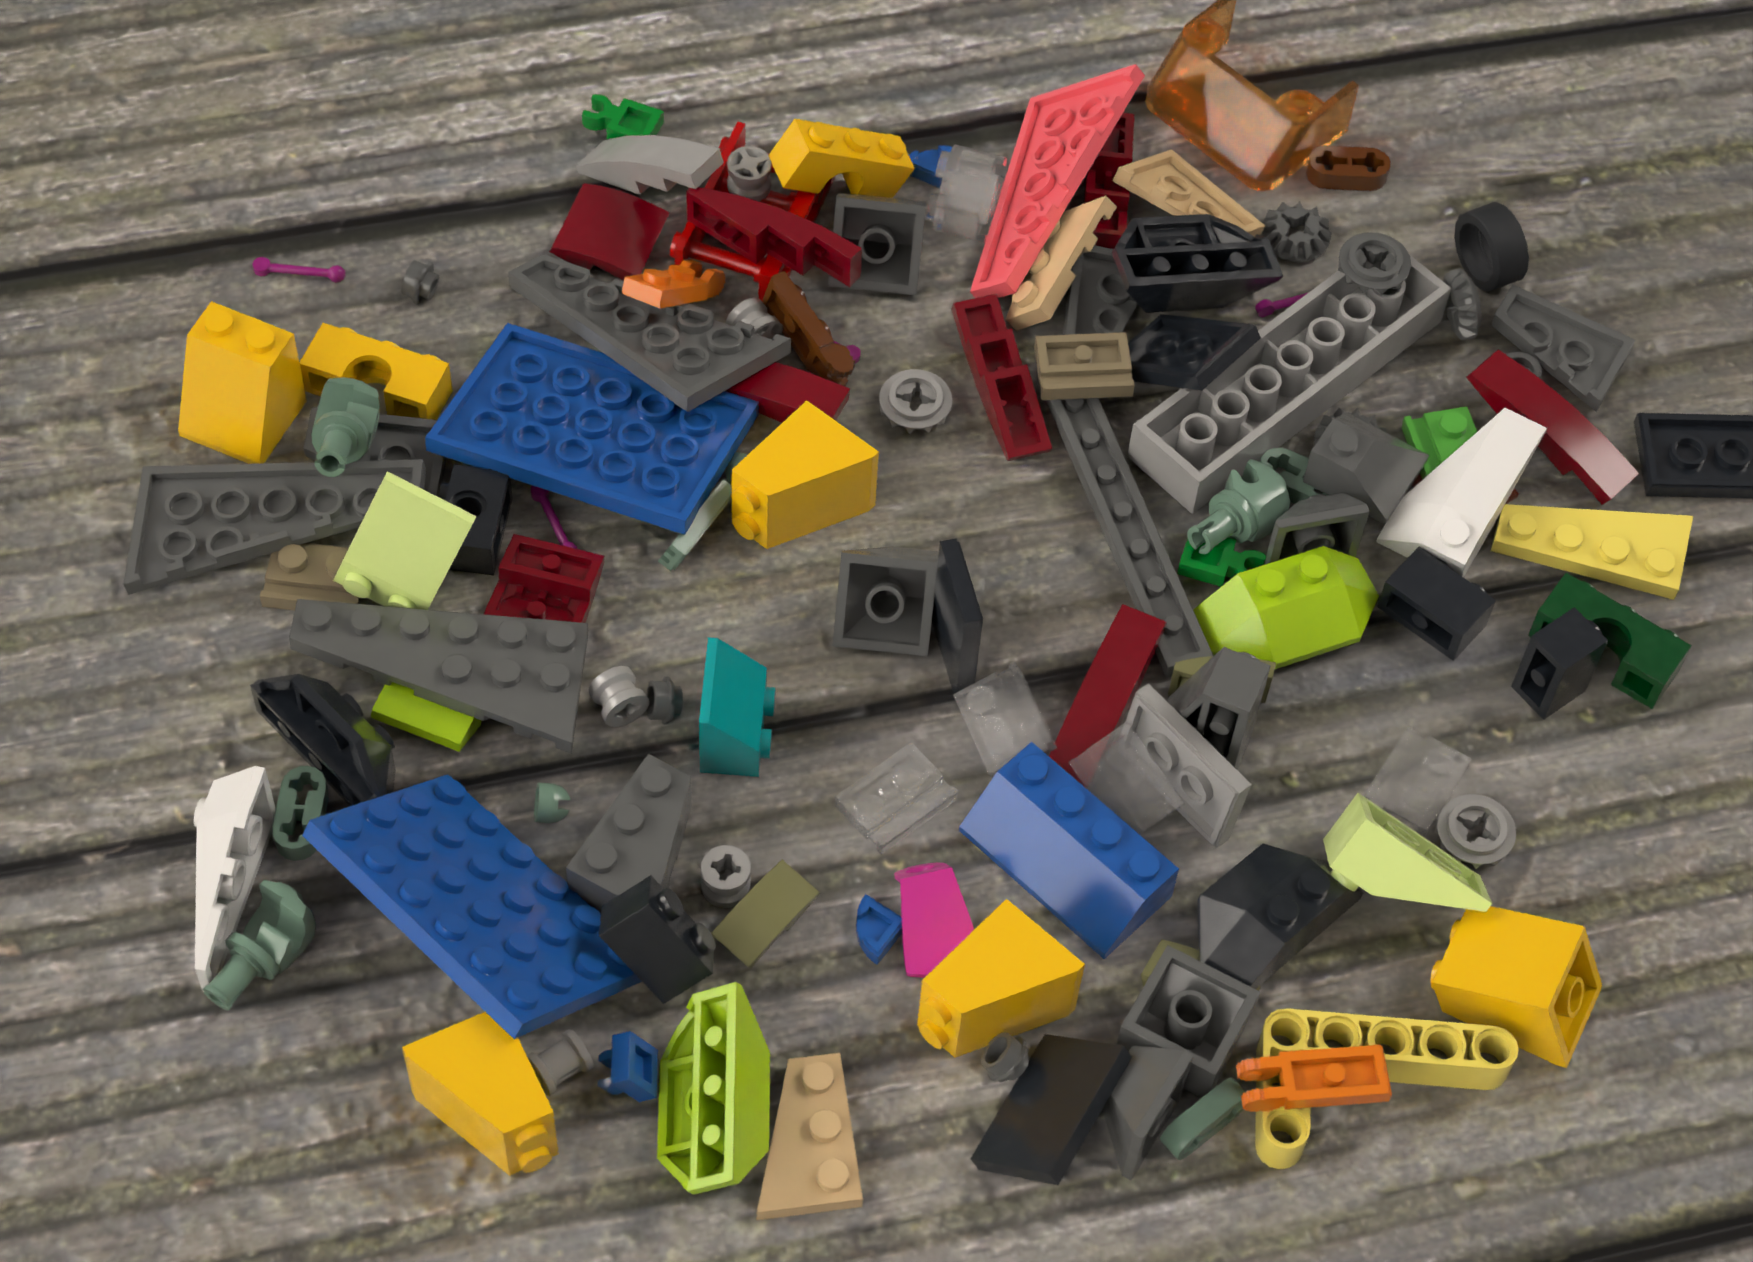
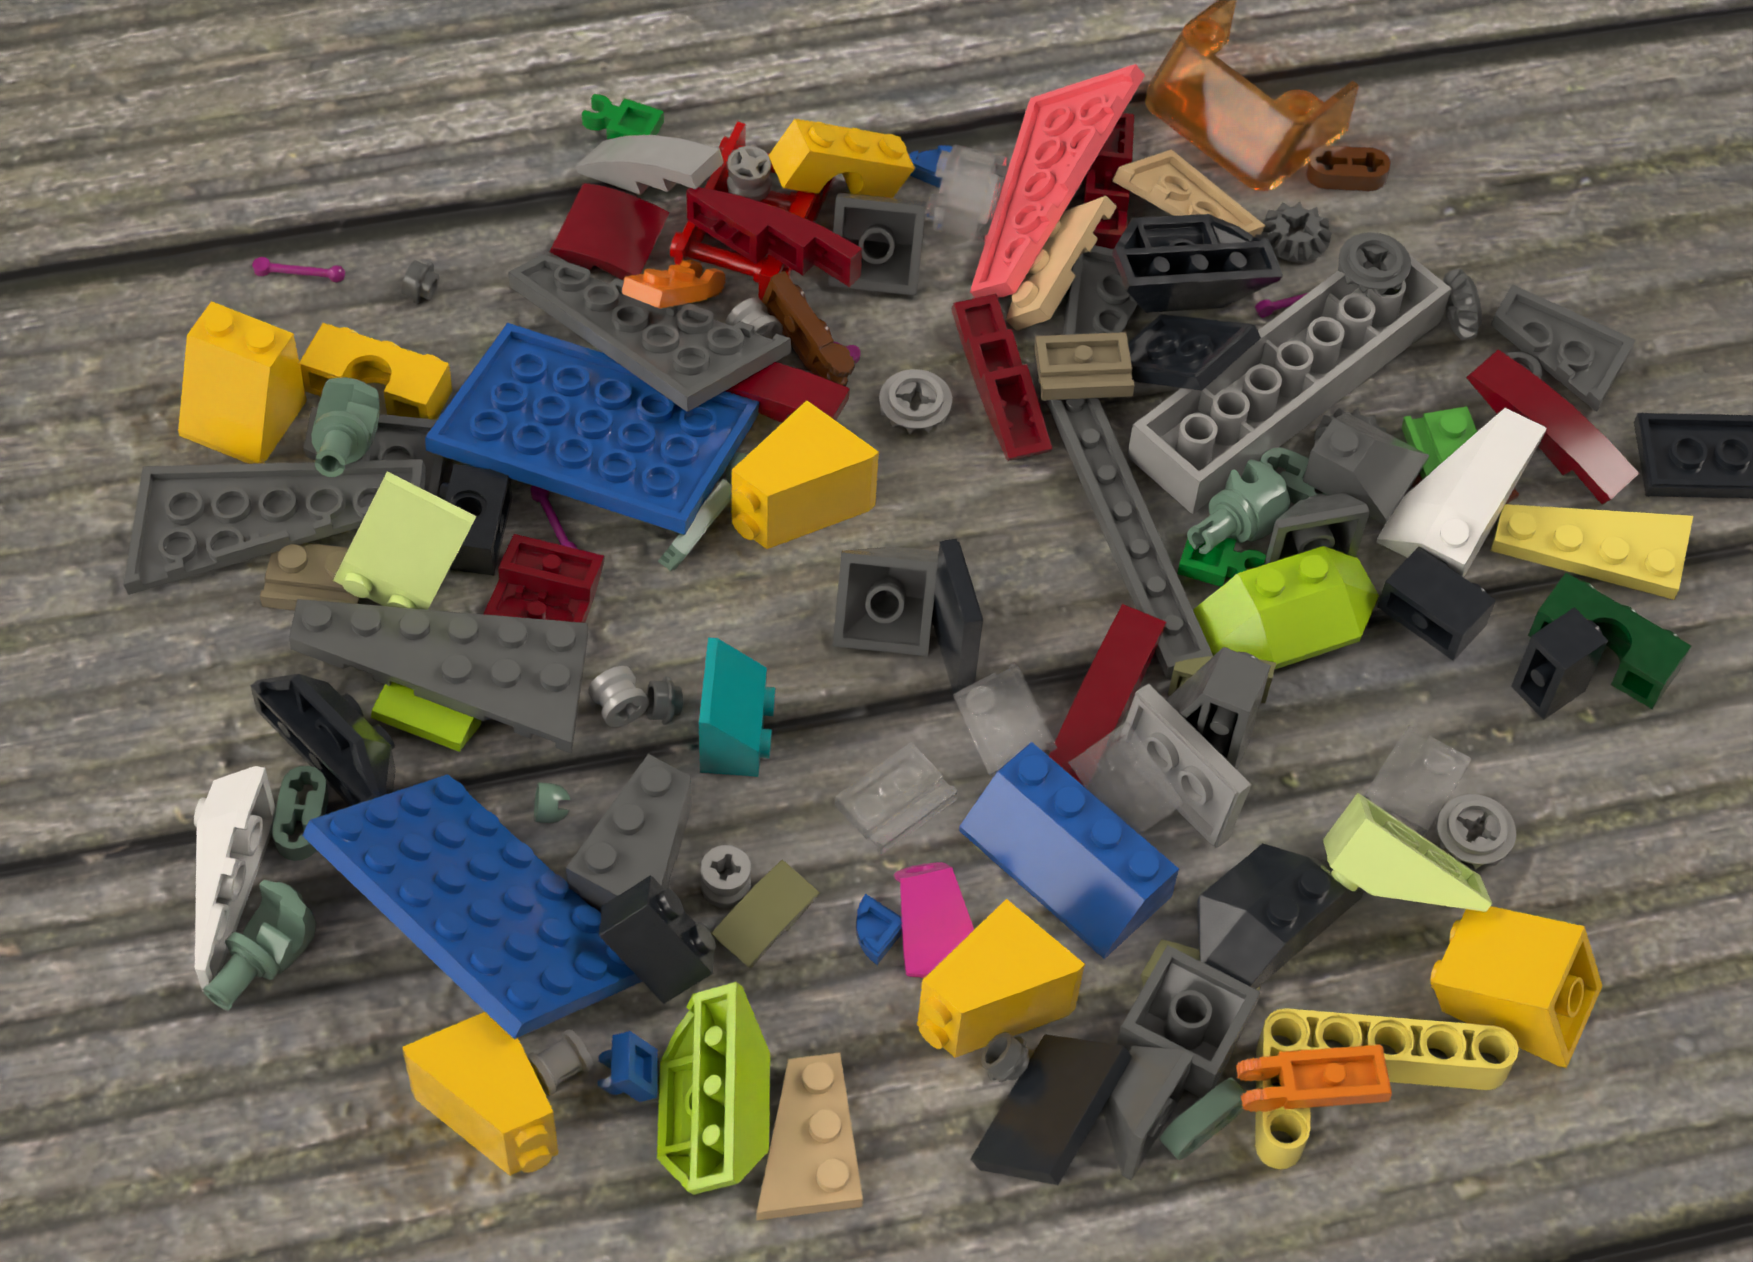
(1491, 246): black tyre -> none

